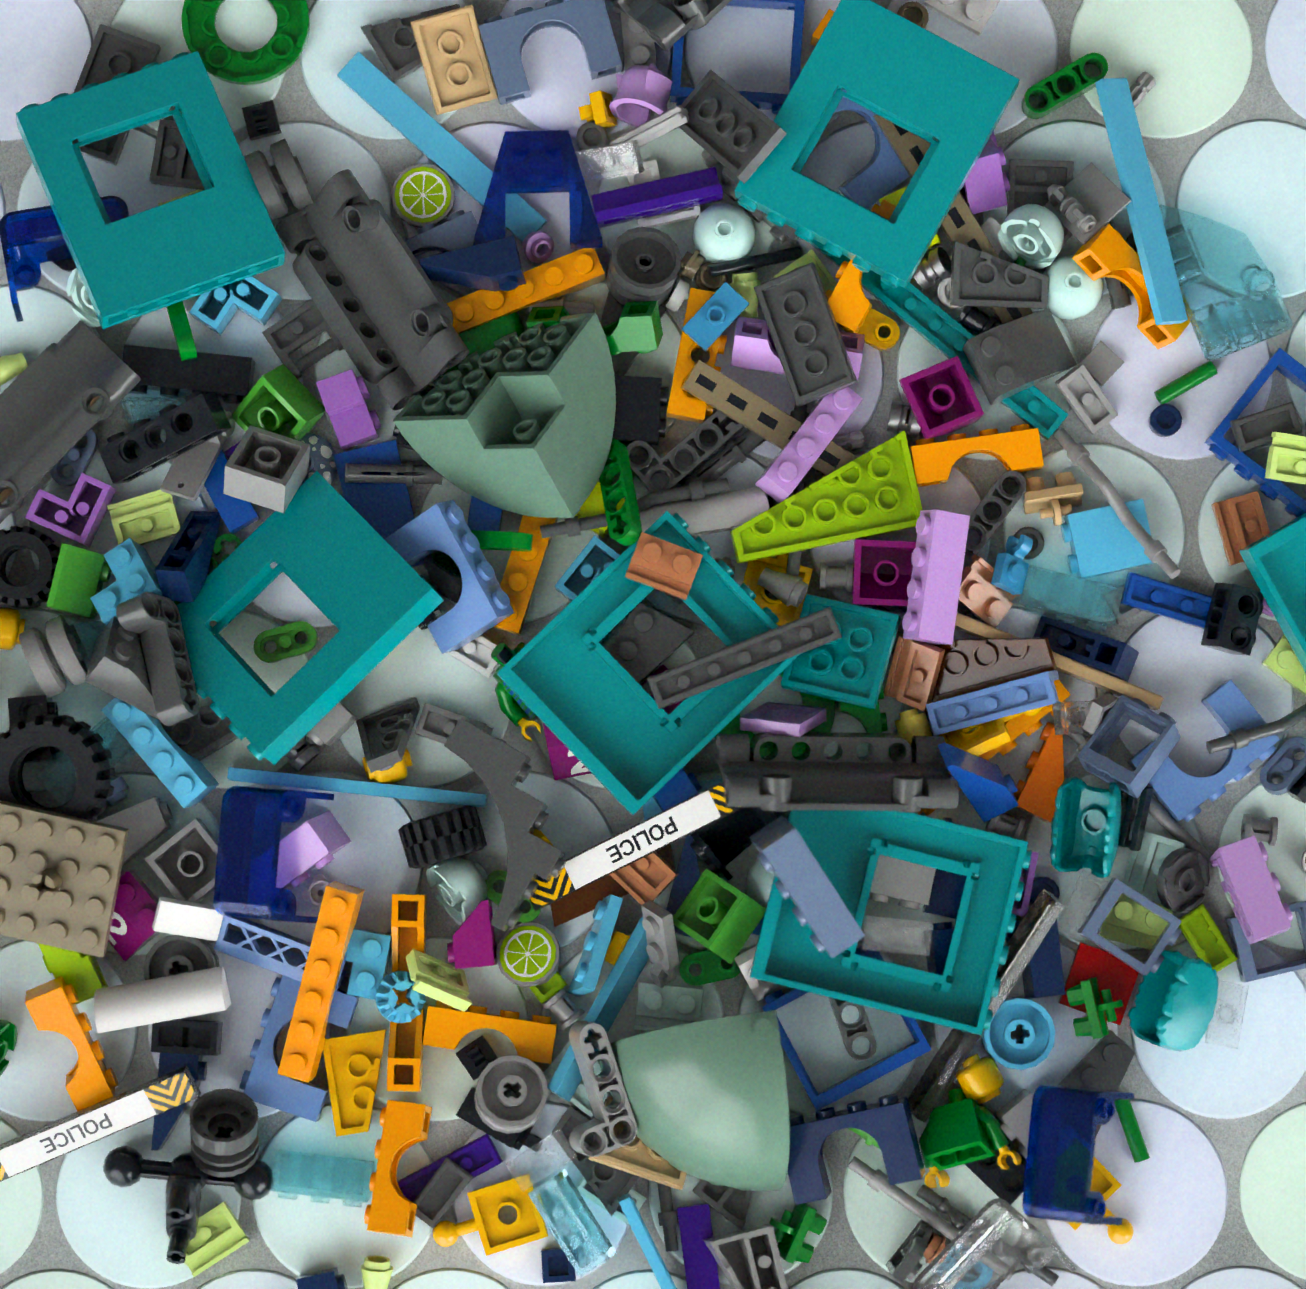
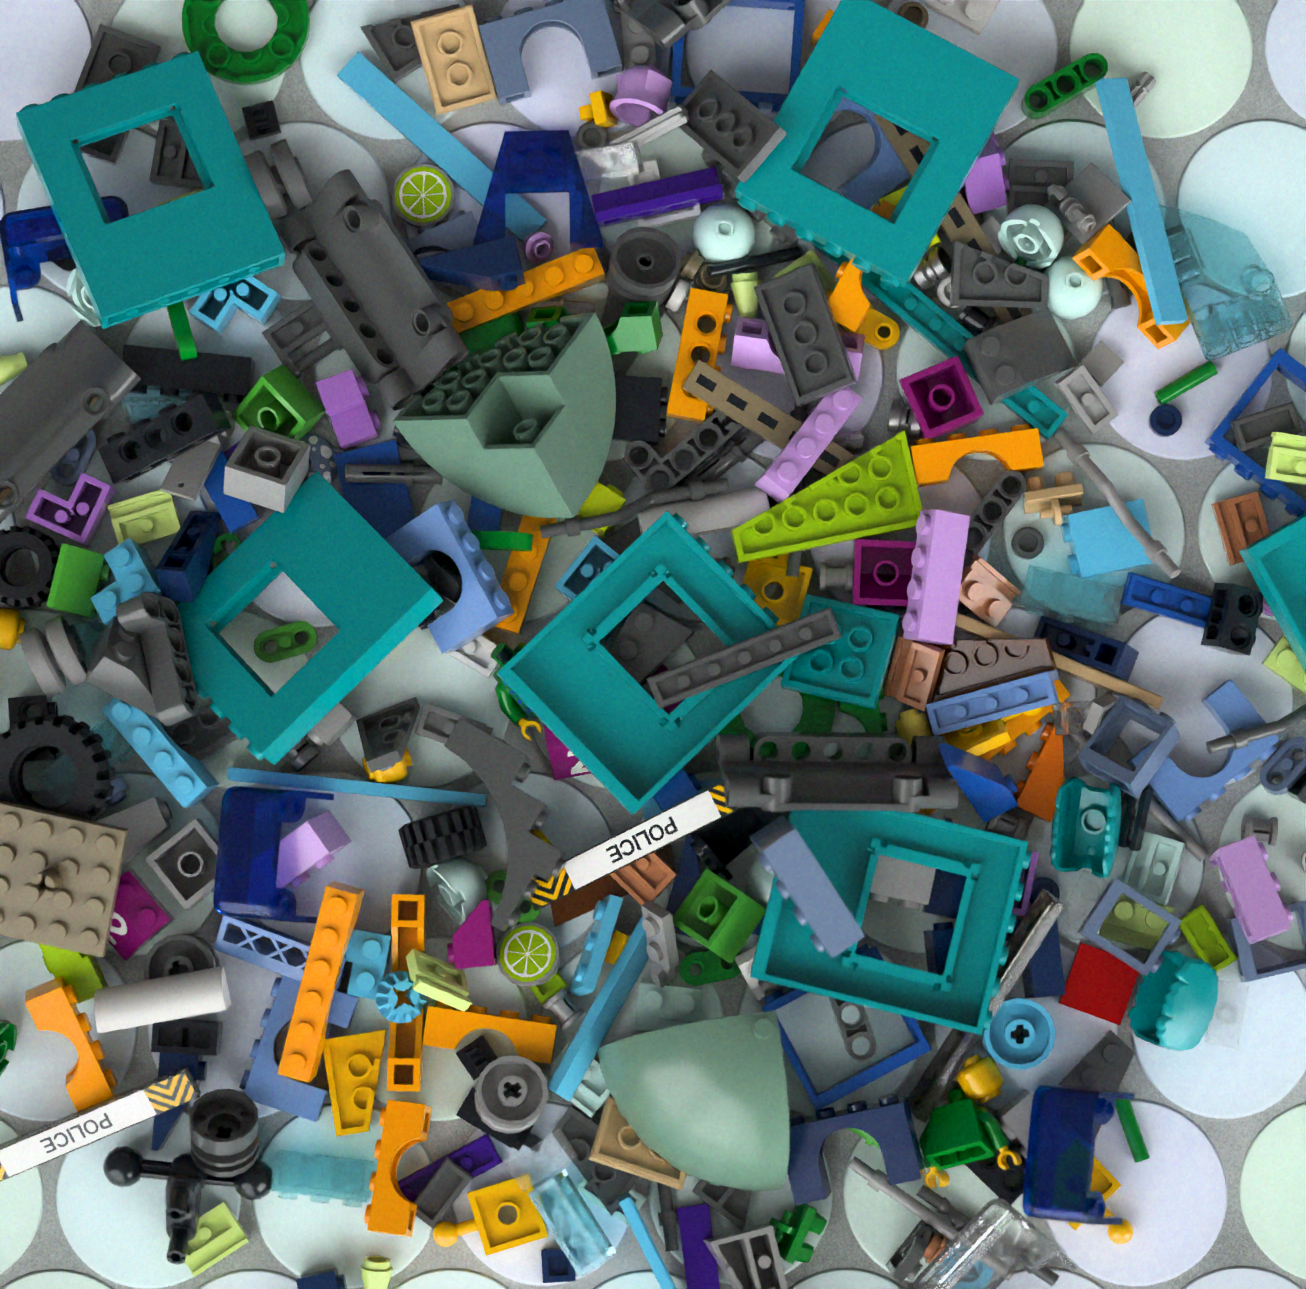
(187, 919): white tile -> none
(311, 894): white plate -> none
(596, 1087): light grey beam -> none
(612, 494): green beam -> none
(663, 566): nougat plate -> none
(715, 316): dark azure plate -> none
(783, 719): lavender tile -> none
(785, 587): light grey cone -> none
(897, 935): clear plate -> none
(1010, 568): dark azure plate -> none
(1089, 994): green hips -> none
(1182, 880): dark grey tile -> none

